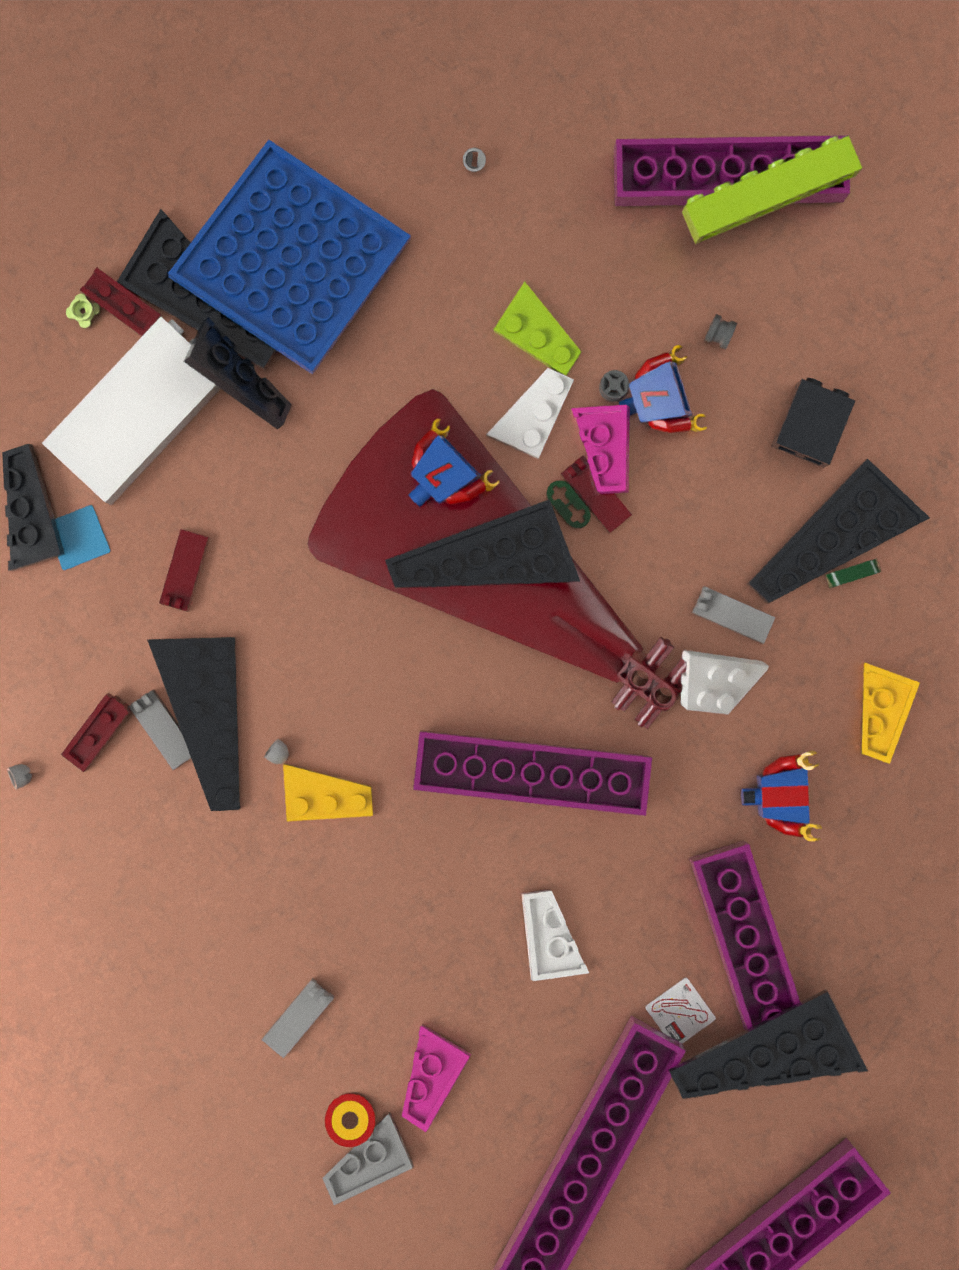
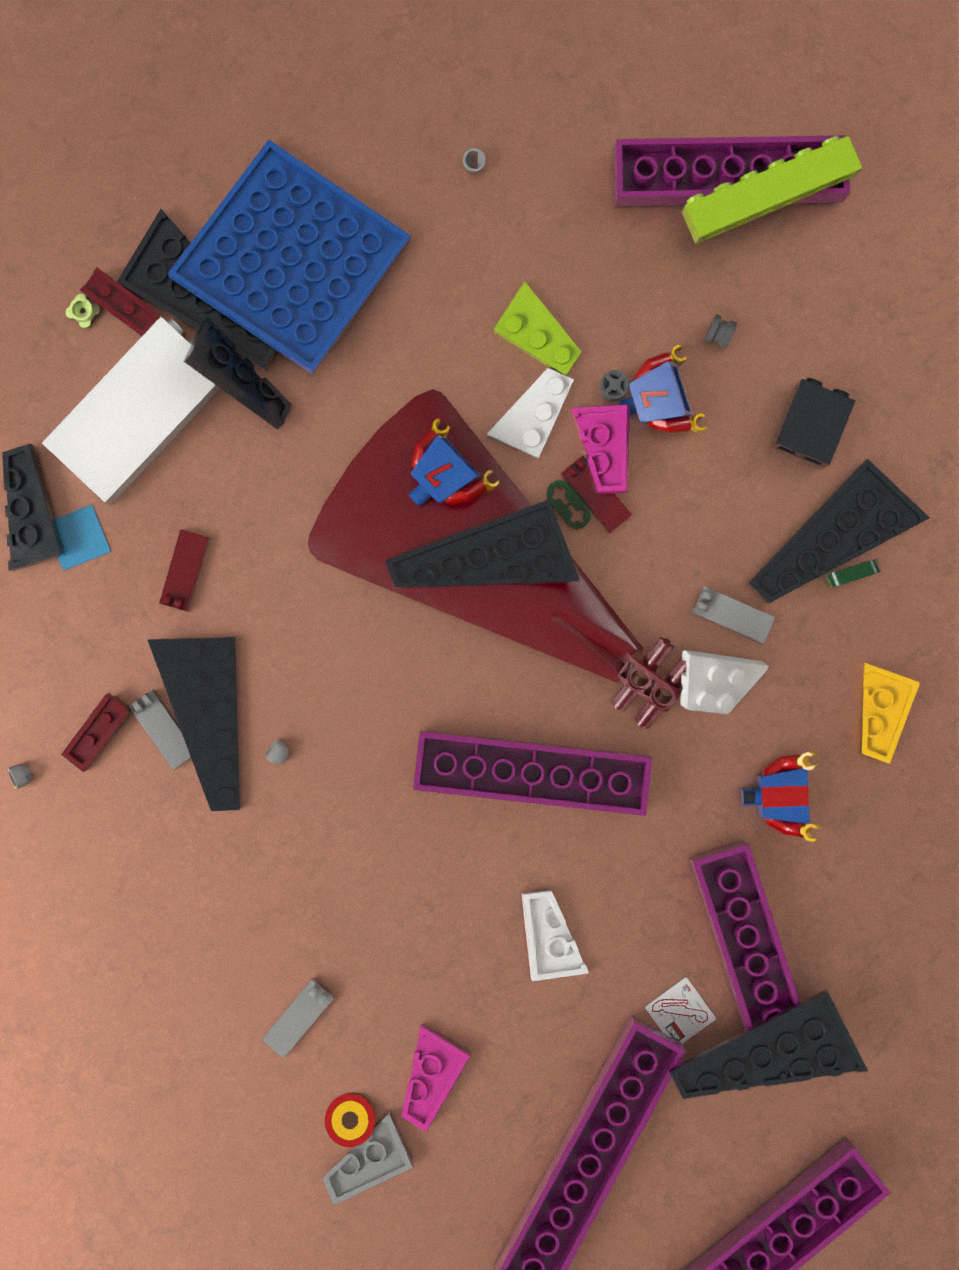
(321, 796): yellow wing -> none

